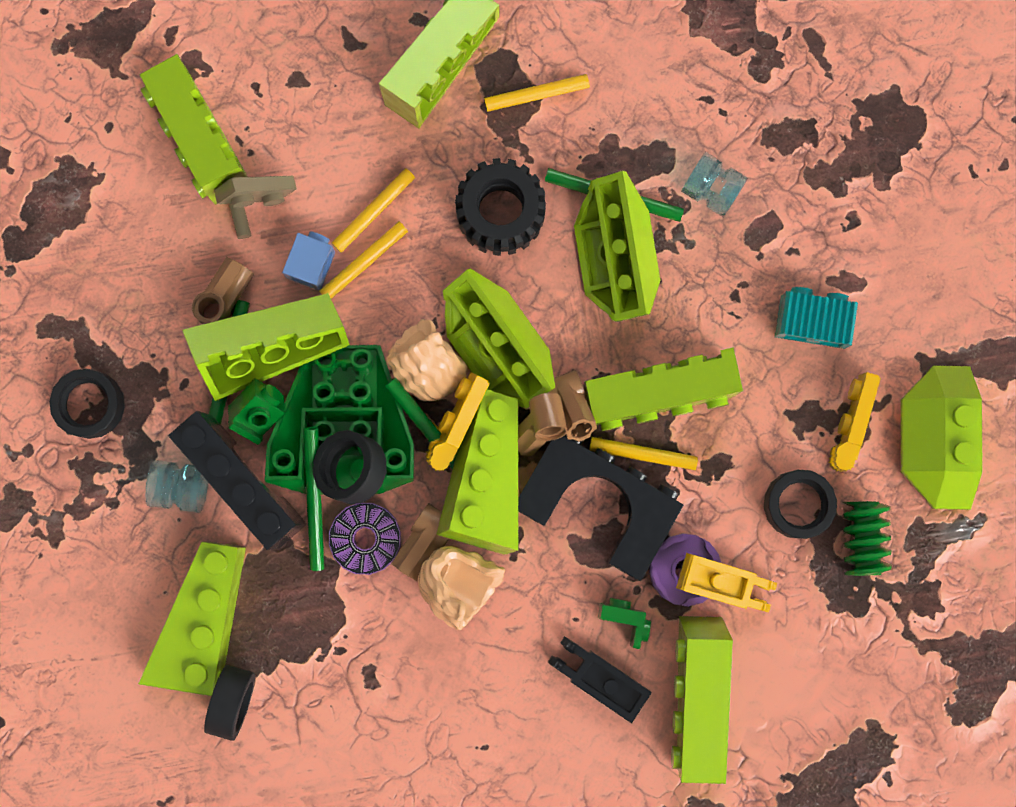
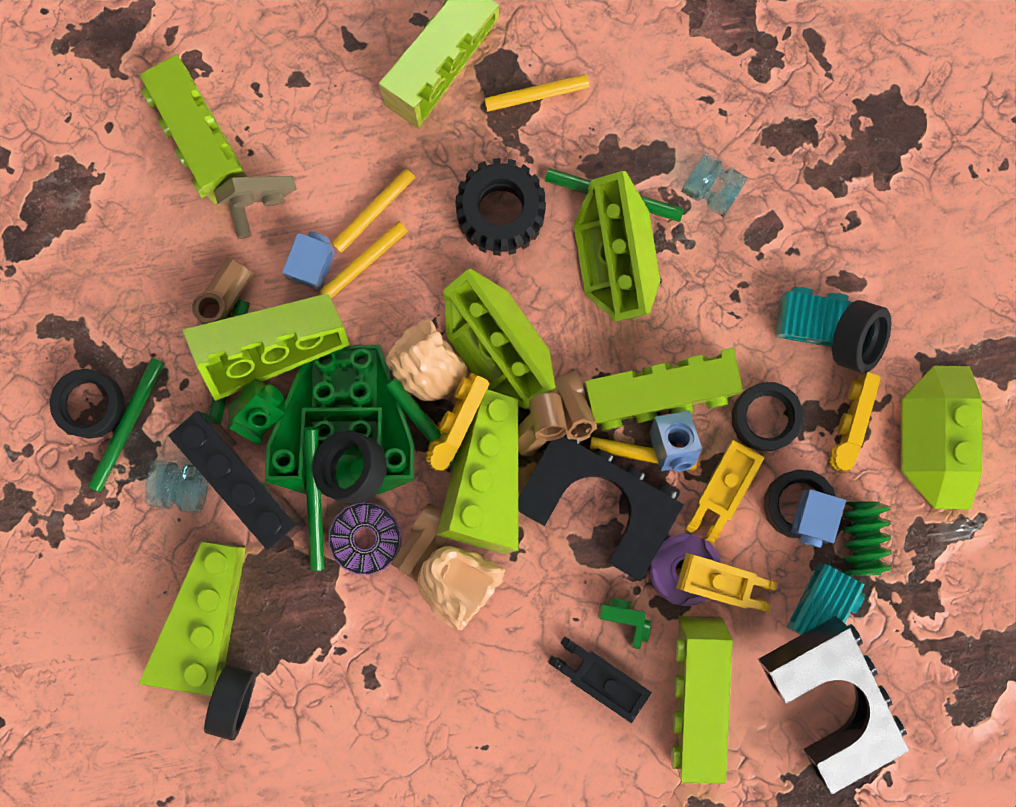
(126, 425): none -> green bar
(677, 428): none -> medium blue brick
(726, 488): none -> yellow hinge
(787, 397): none -> black tyre
(817, 518): none -> medium blue brick
(826, 596): none -> teal brick
(861, 336): none -> black tyre
(871, 733): none -> arch

